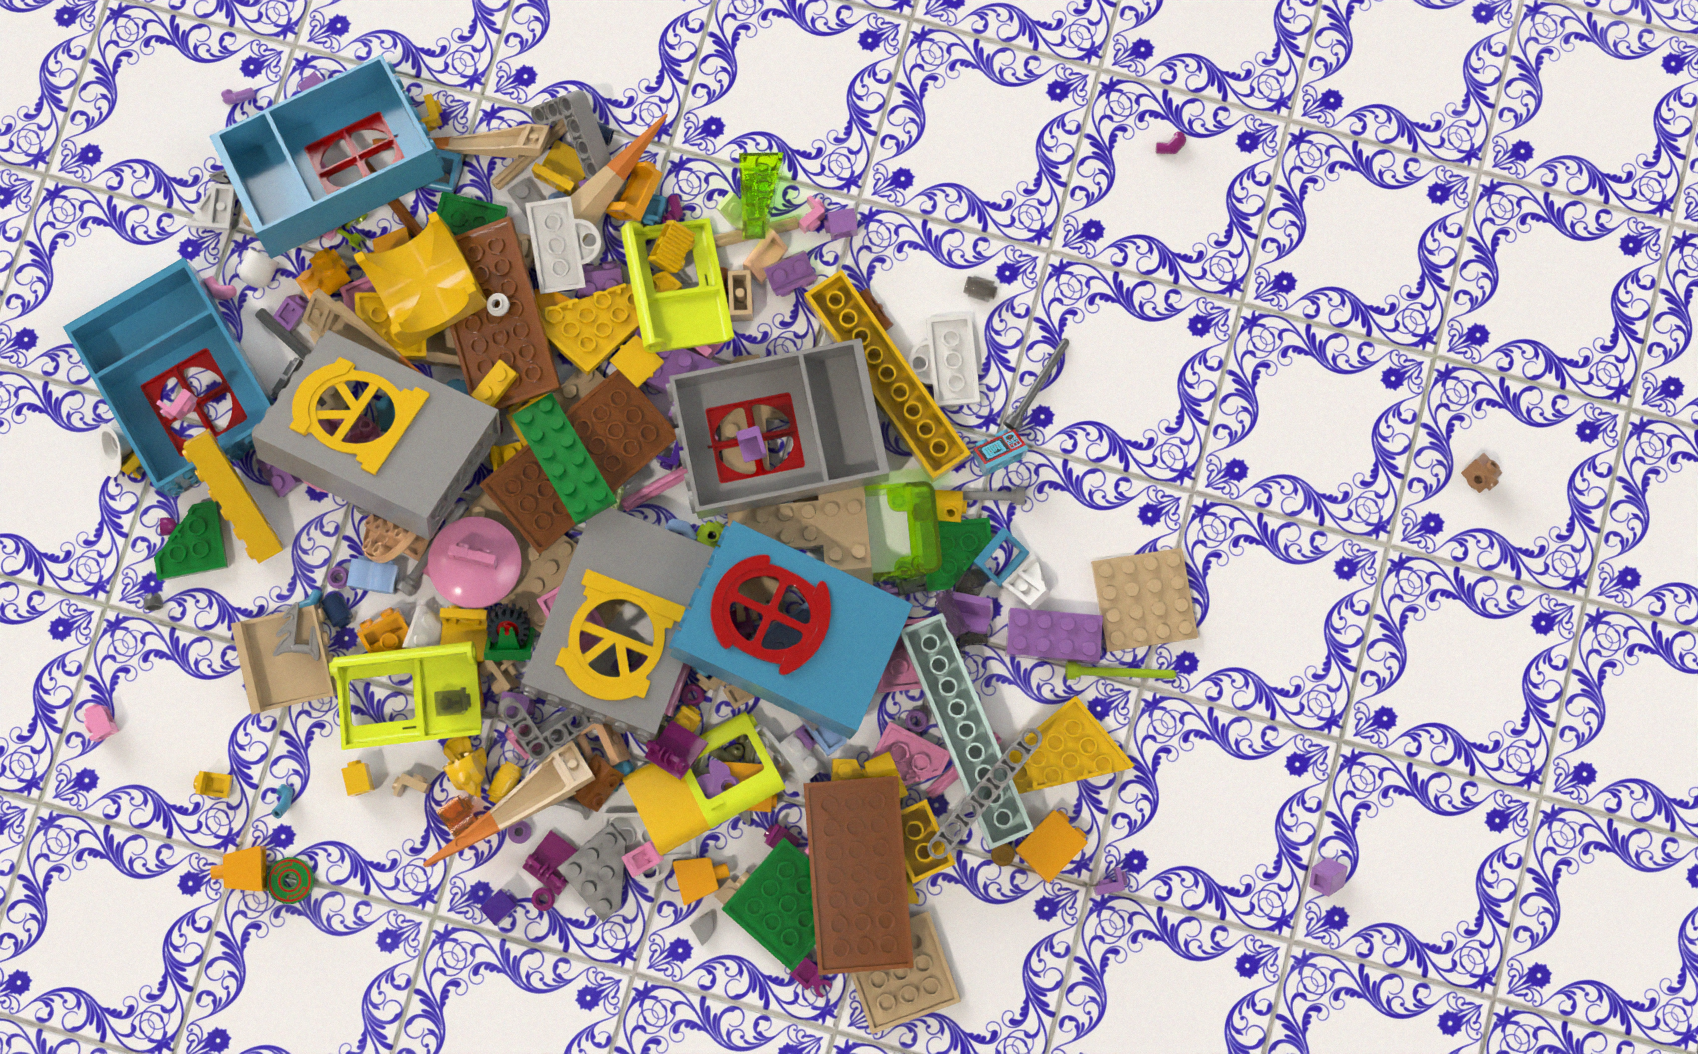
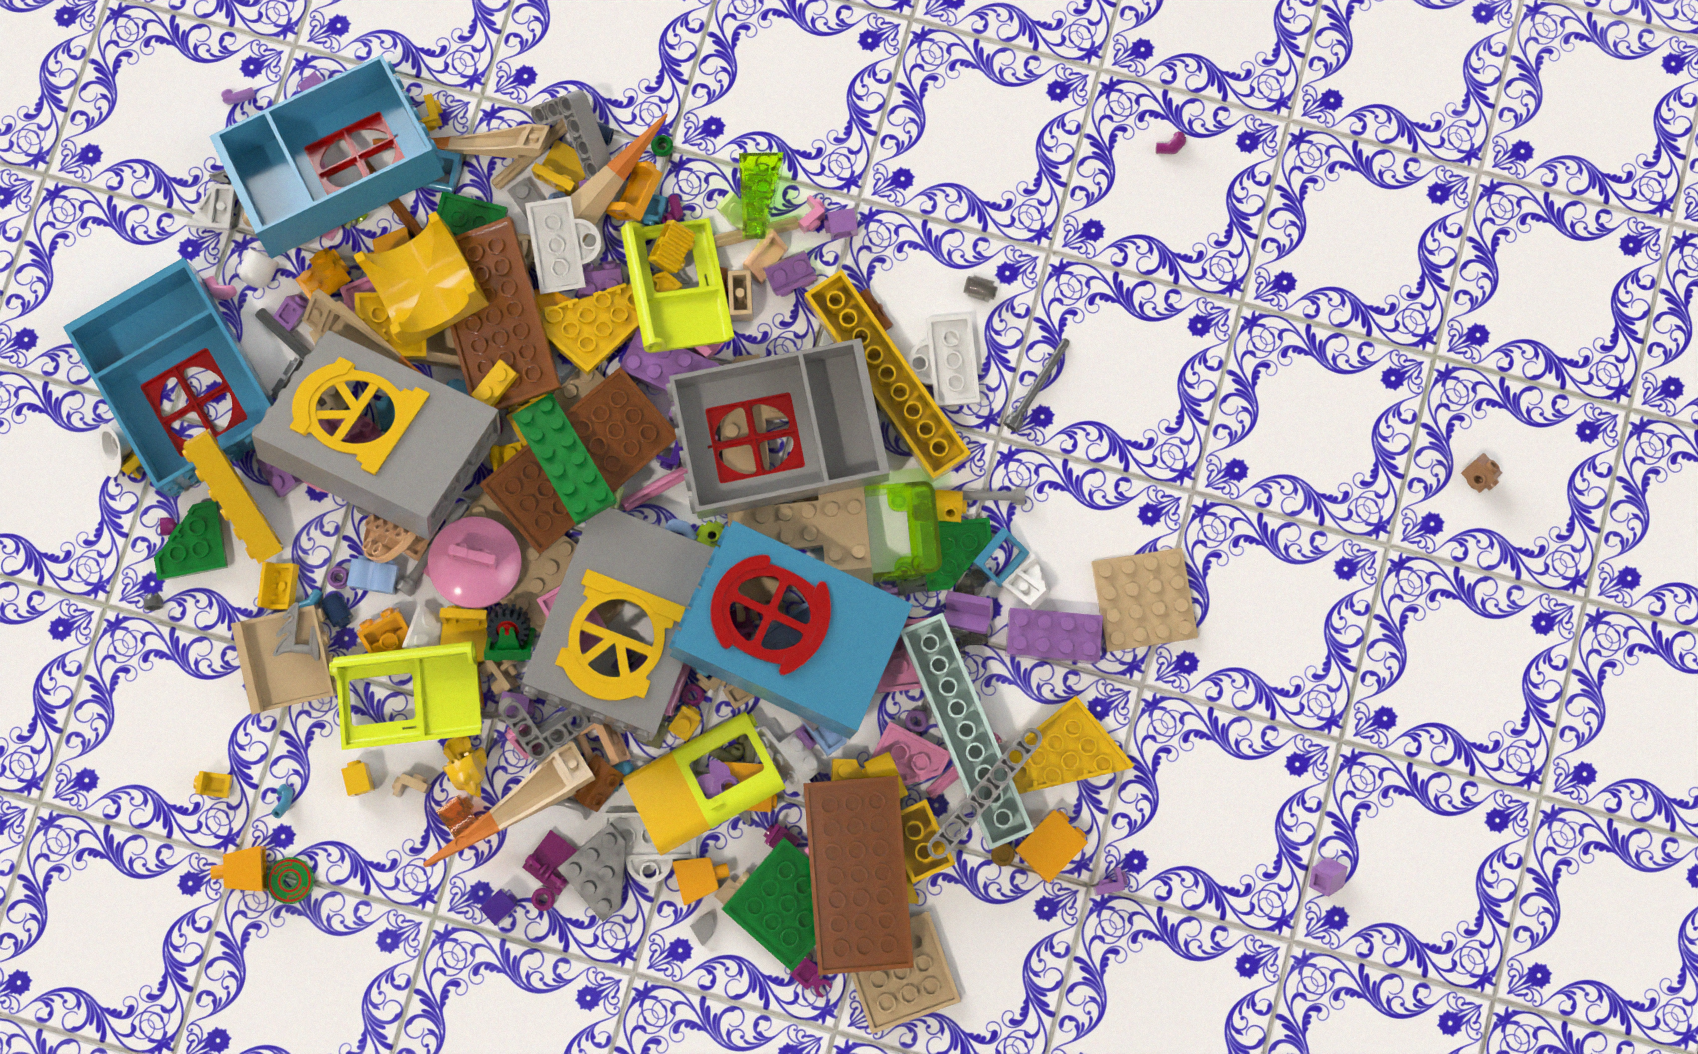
(99, 722): bright pink brick -> none
(180, 407): bright pink bracket -> none
(277, 585): none -> yellow bracket
(354, 239): lime hand -> none
(452, 702): clear smoke bracket -> none
(504, 304): white plate -> none
(504, 781): yellow head -> none
(526, 832): medium lavender plate -> none
(635, 362): yellow piece -> none
(642, 859): bright pink bracket -> none
(662, 139): none -> green plate
(675, 749): magenta hinge -> none
(751, 444): medium lavender panel -> none
(955, 621): clear purple plate -> none
(999, 452): medium azure slope -> none
(1075, 670): lime piece -> none

